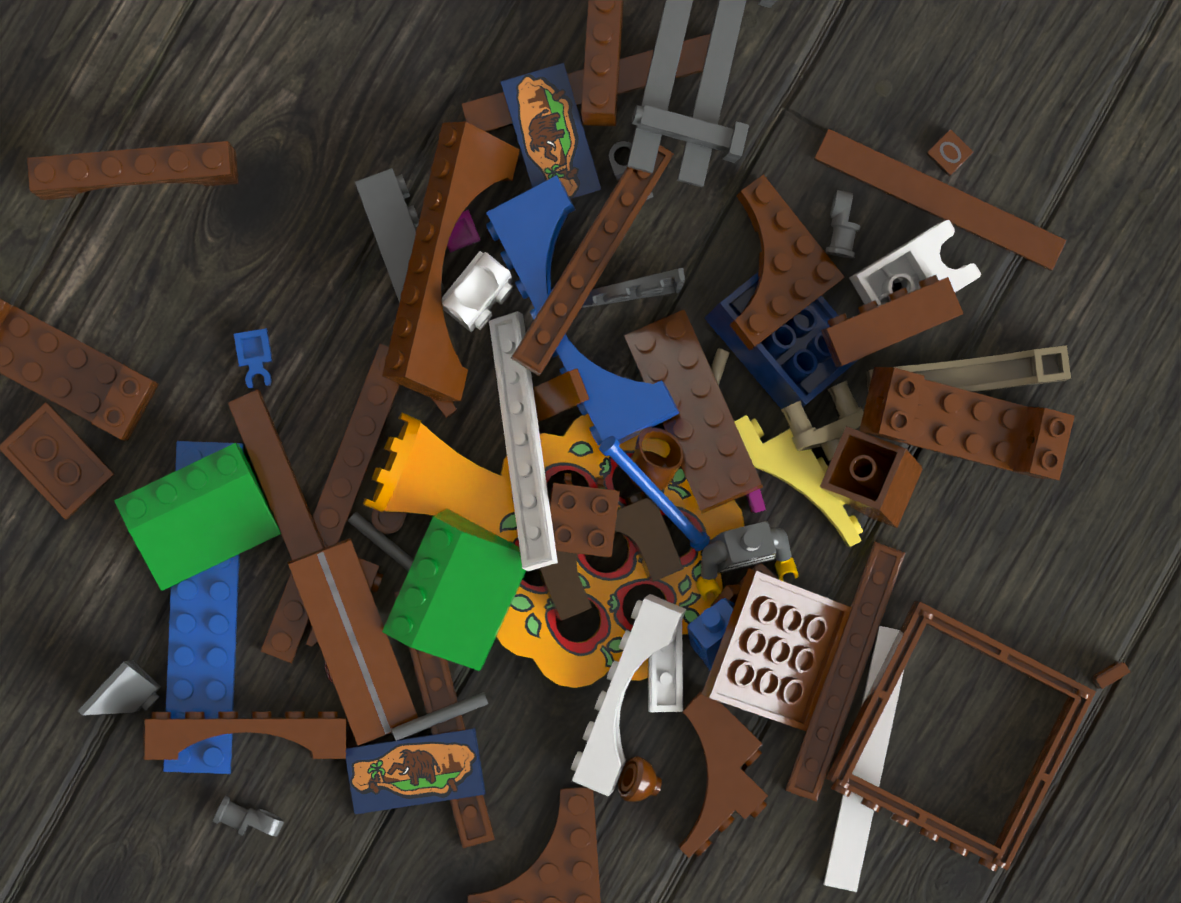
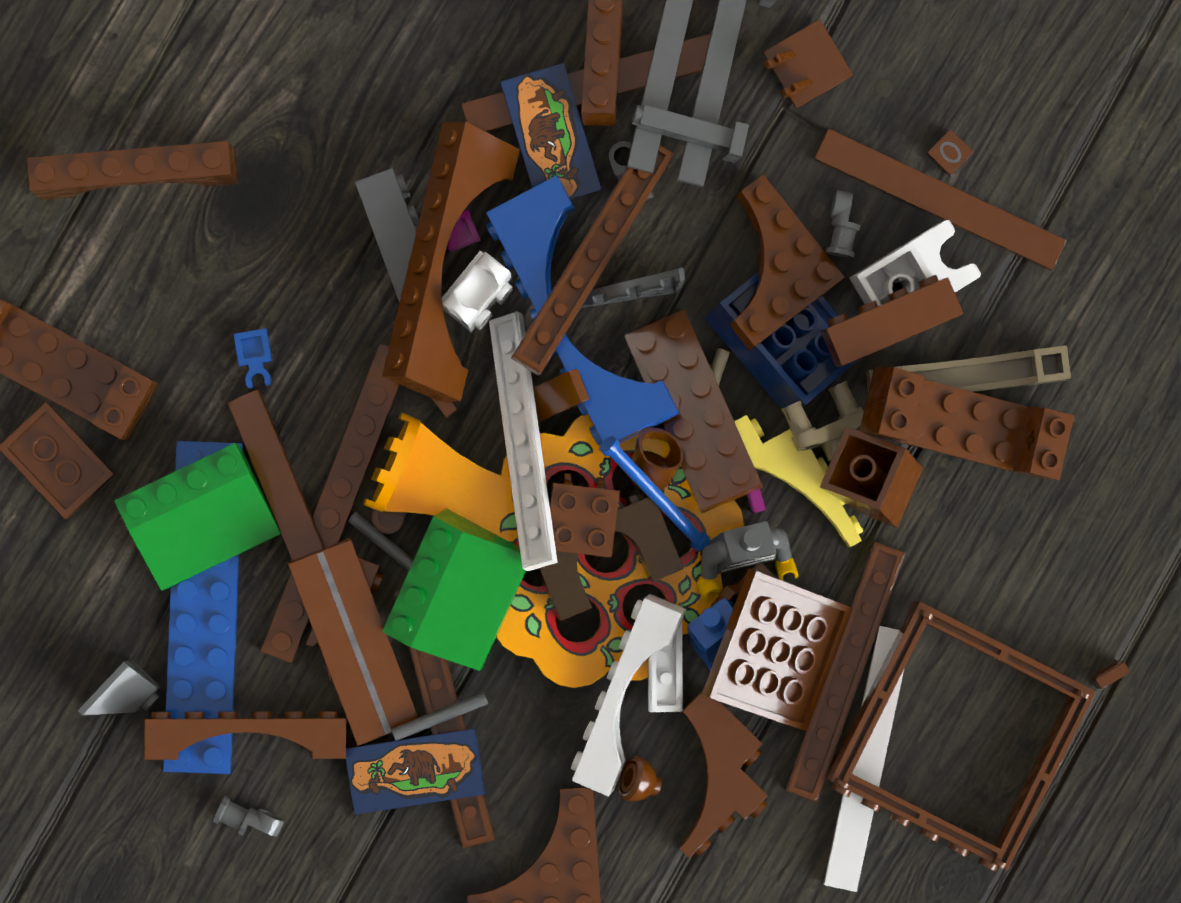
(807, 64): none -> reddish brown plate

